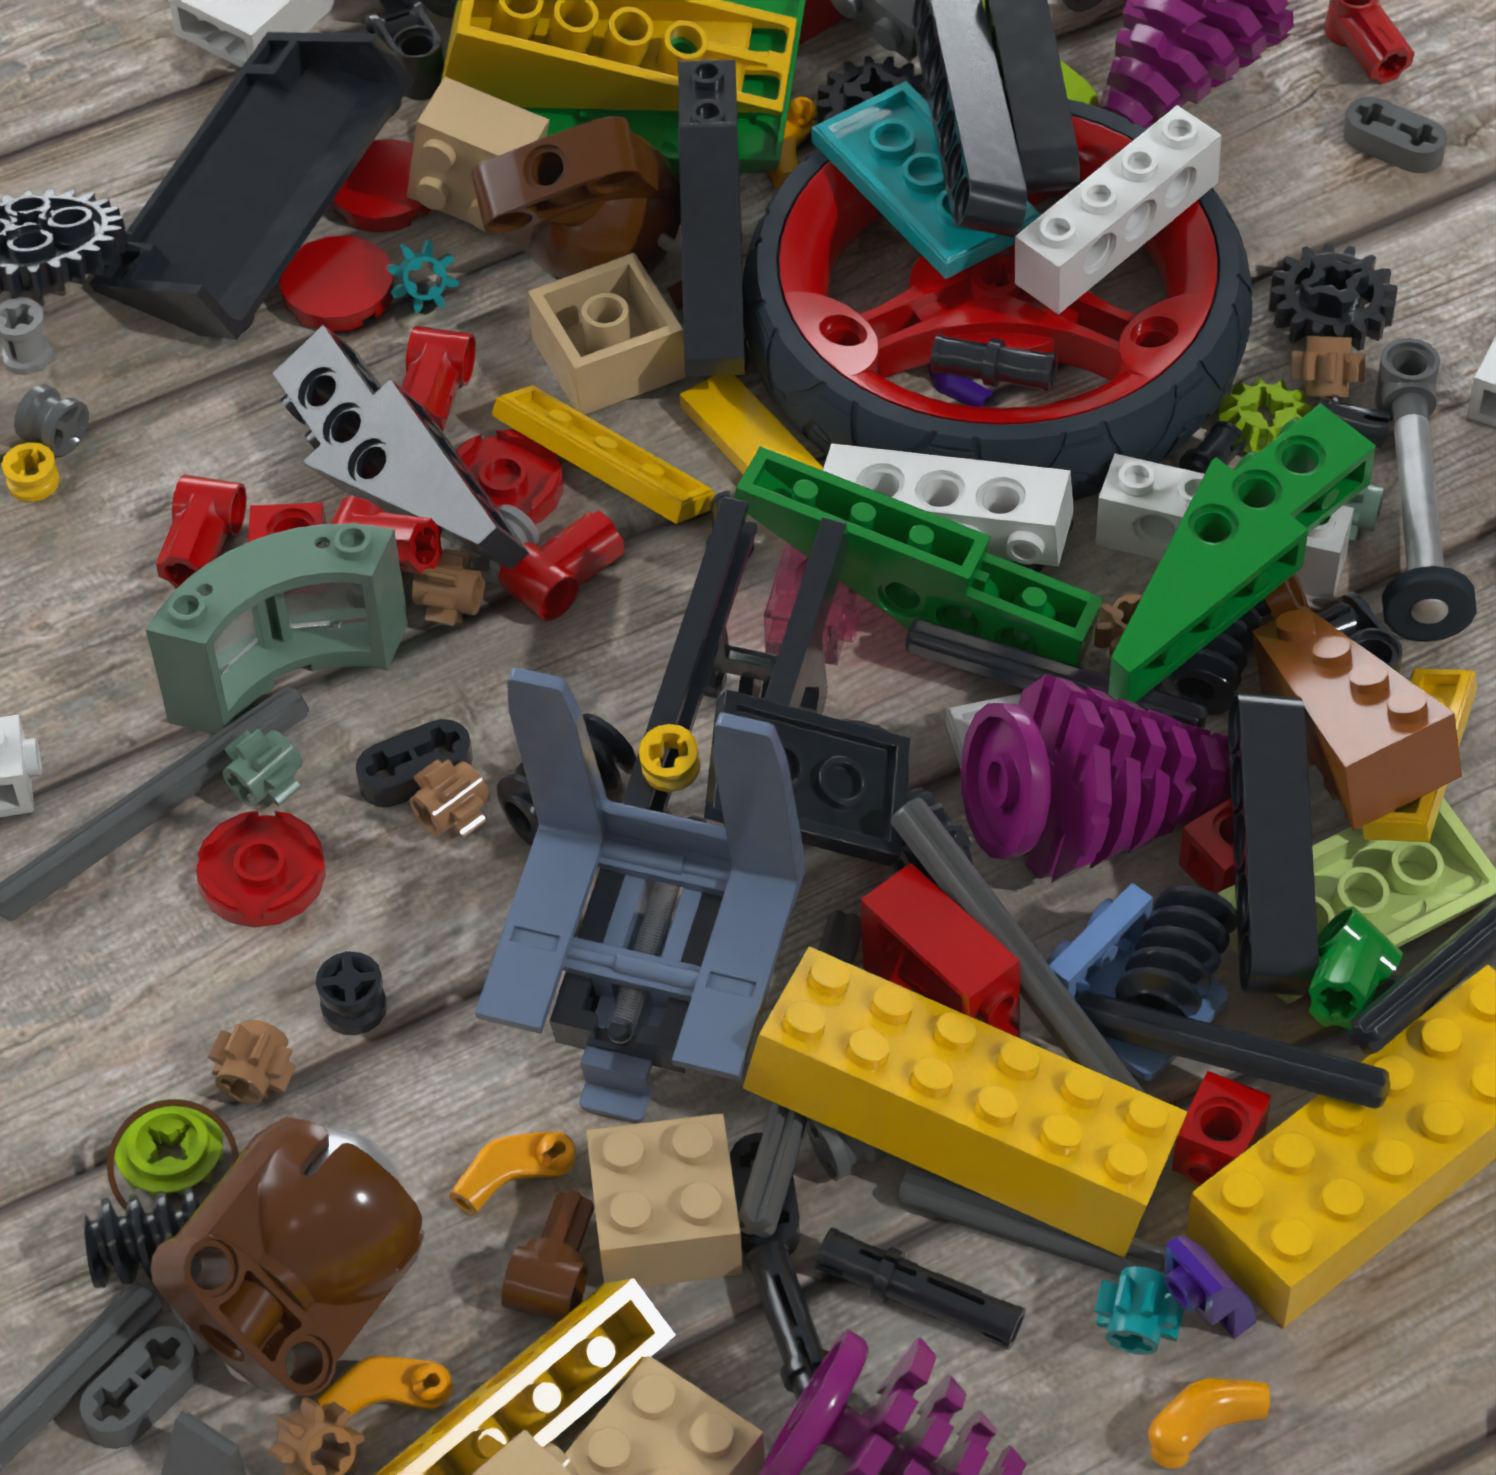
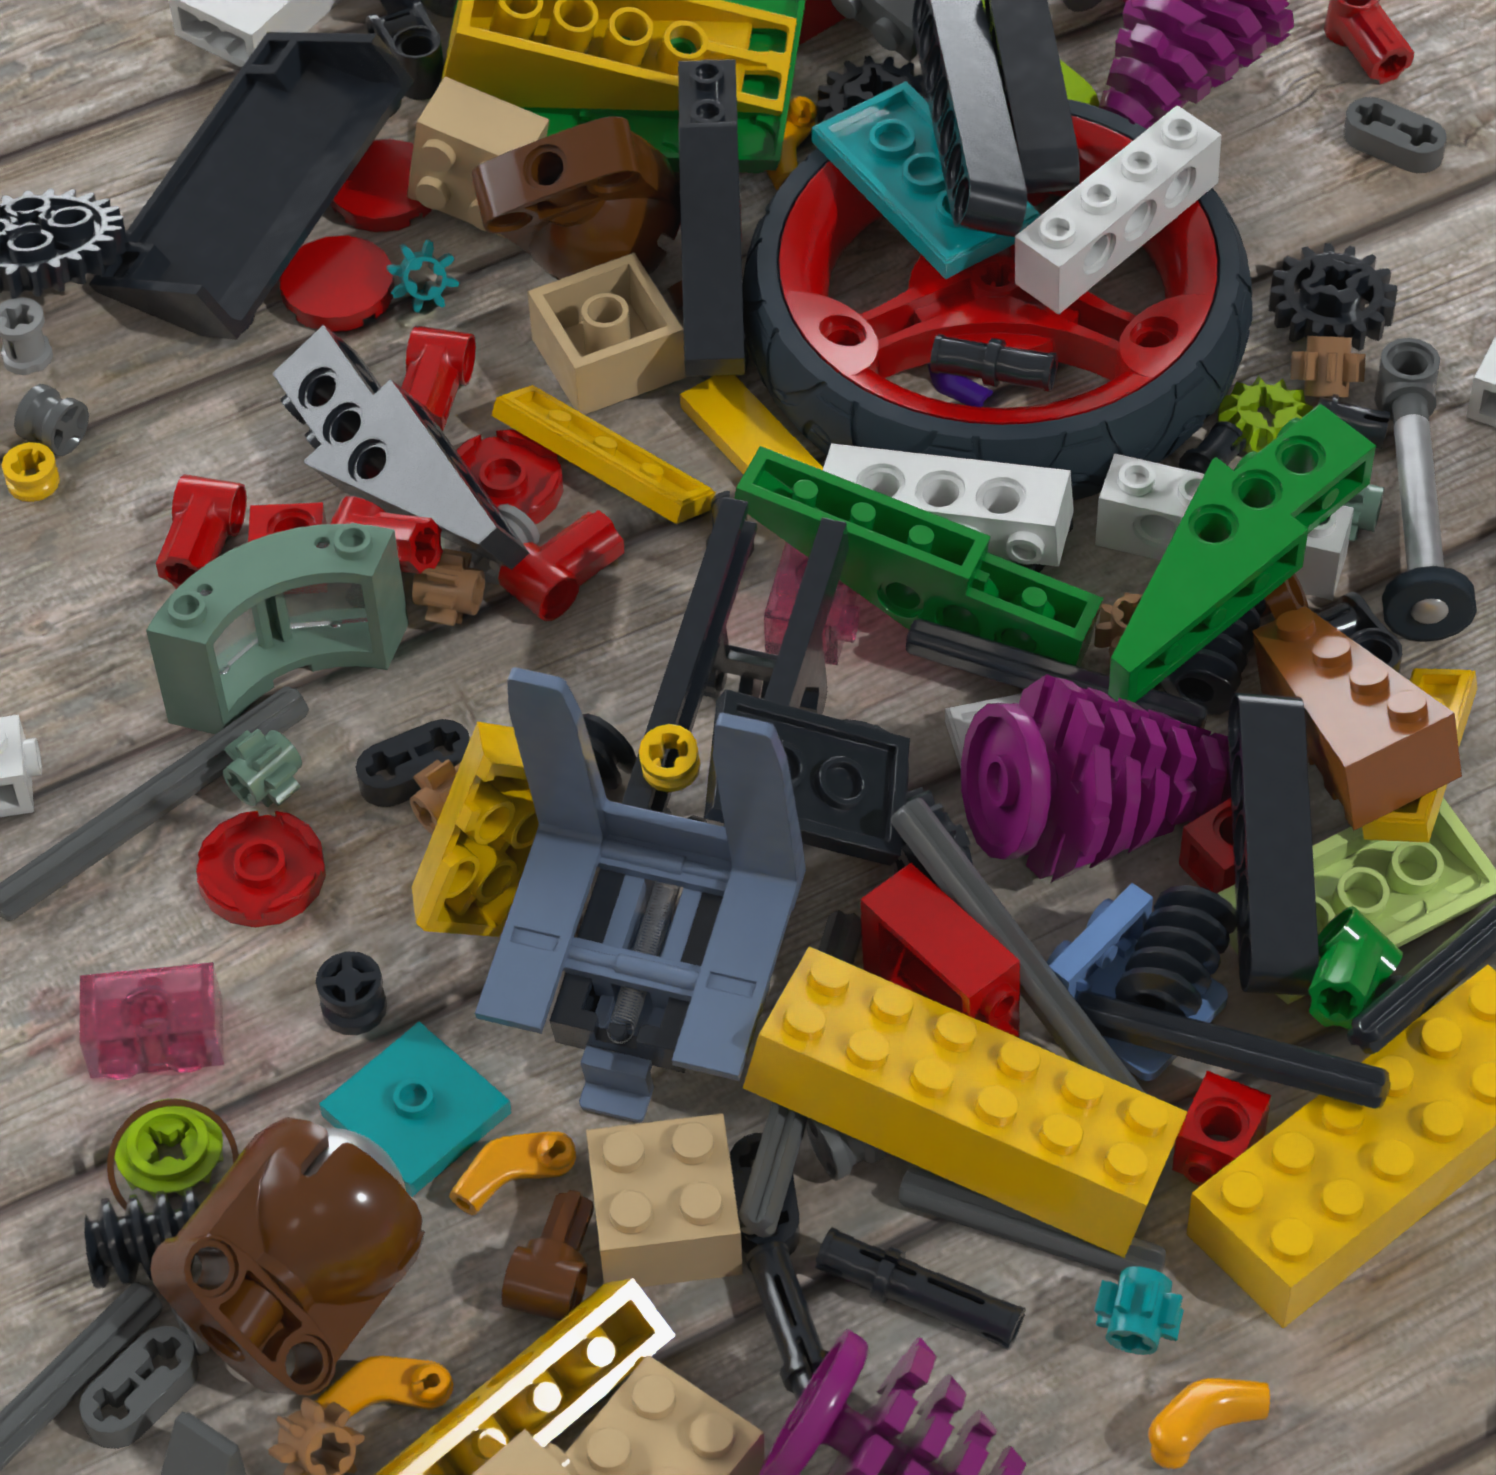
(121, 1005): none -> clear pink brick
(252, 1061): medium nougat gear -> none
(418, 1105): none -> teal plate
(478, 840): none -> yellow wedge
(1204, 1286): dark purple slope -> none

